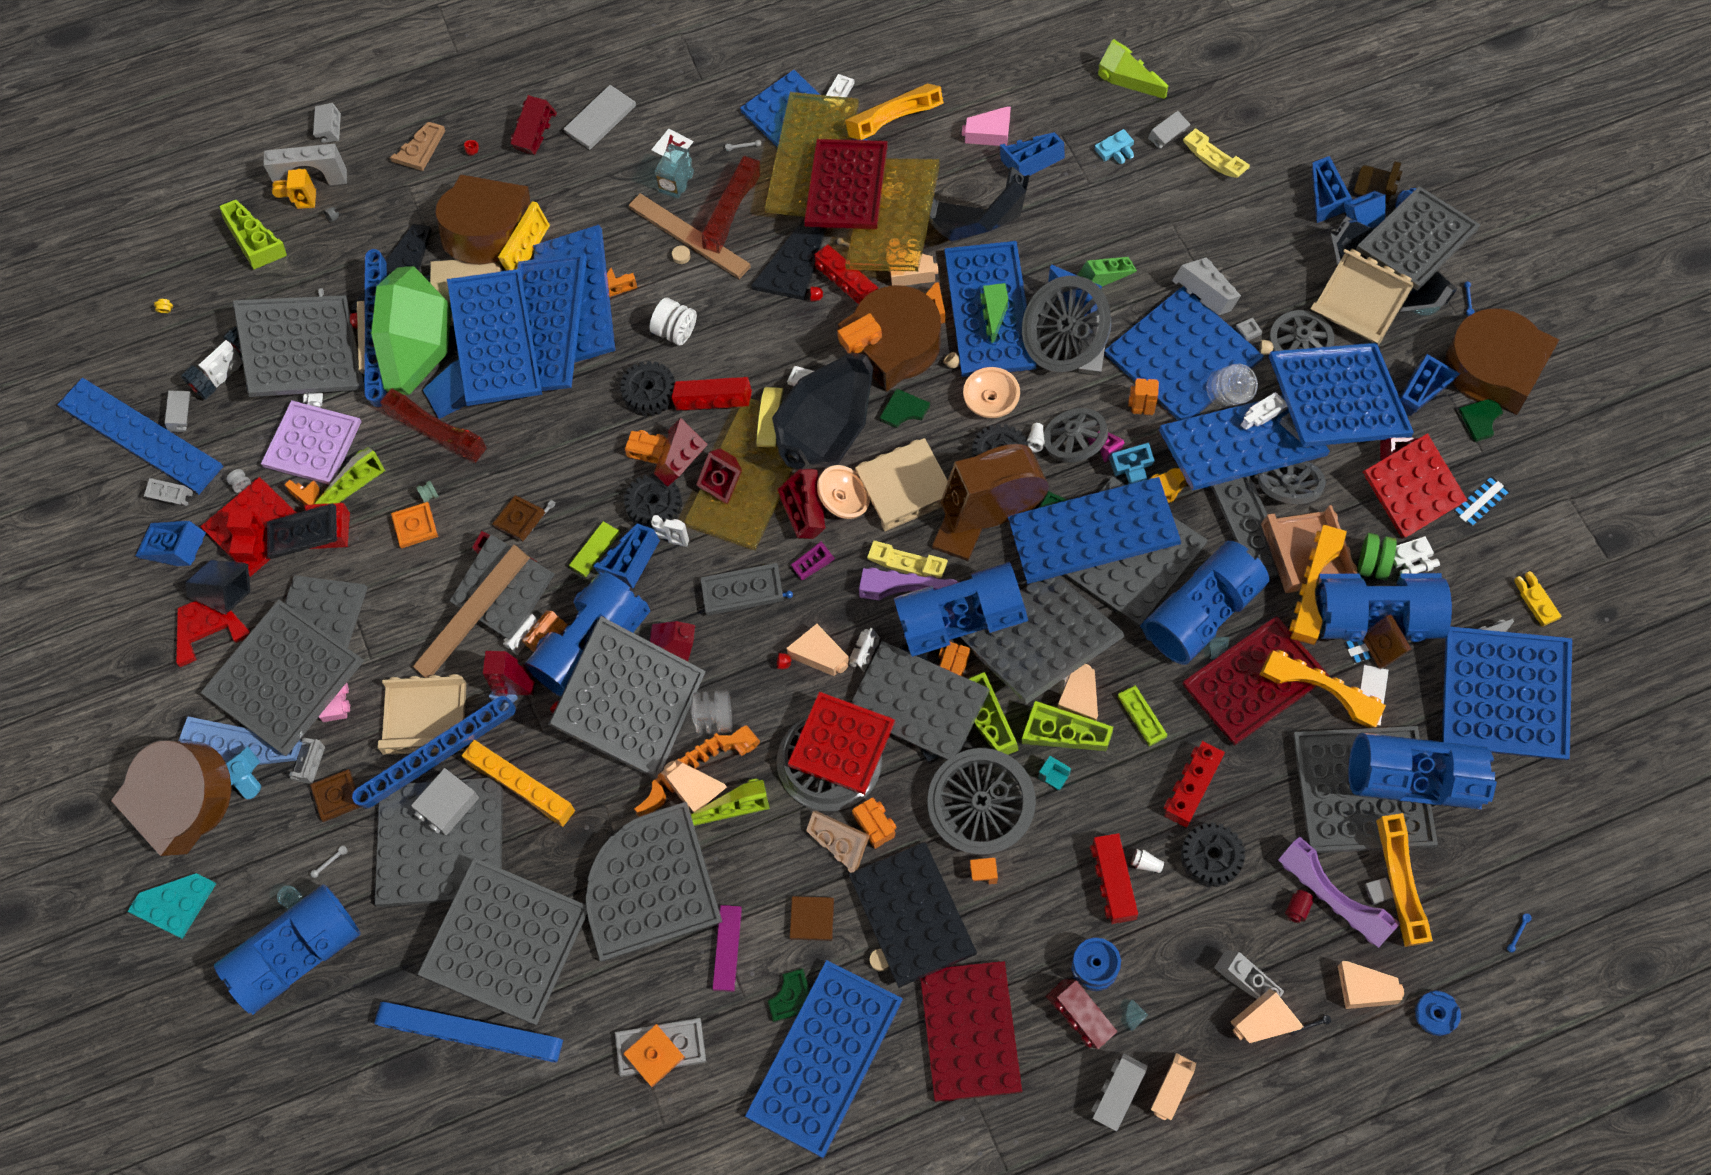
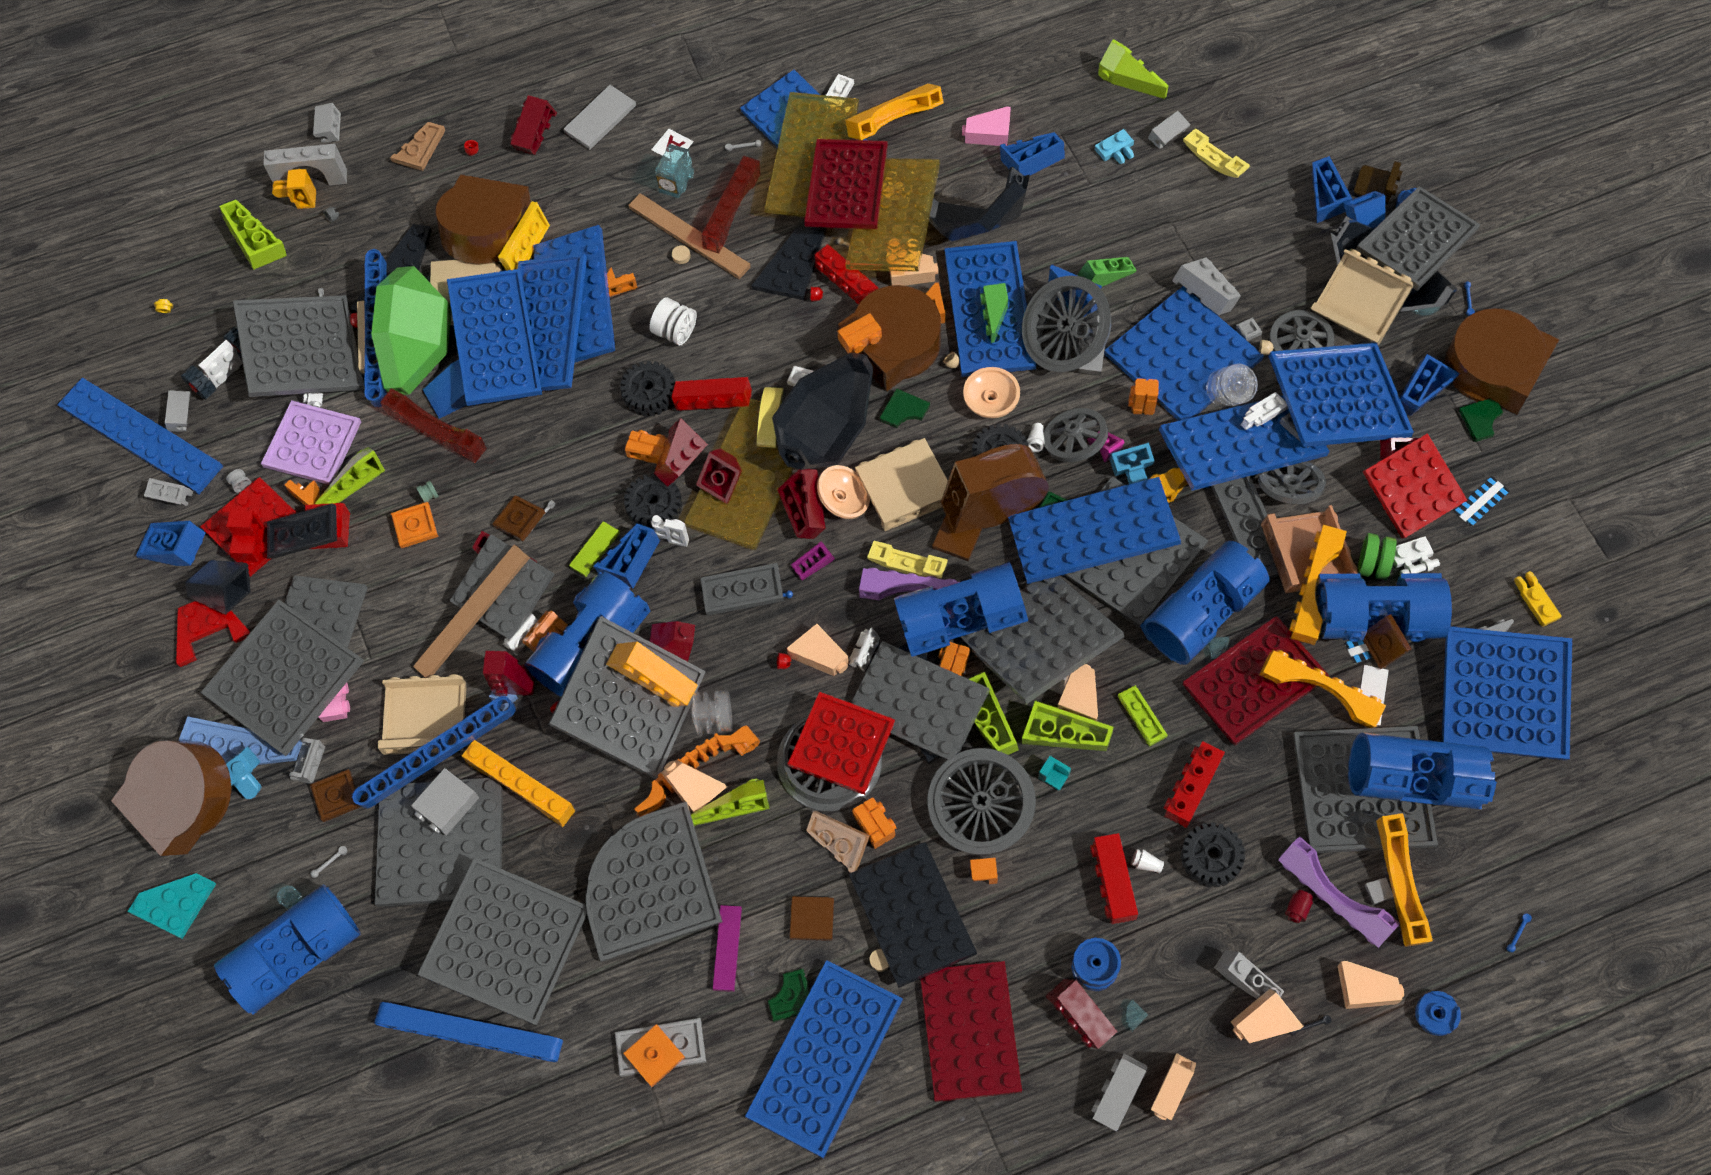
(652, 673): none -> light orange wedge

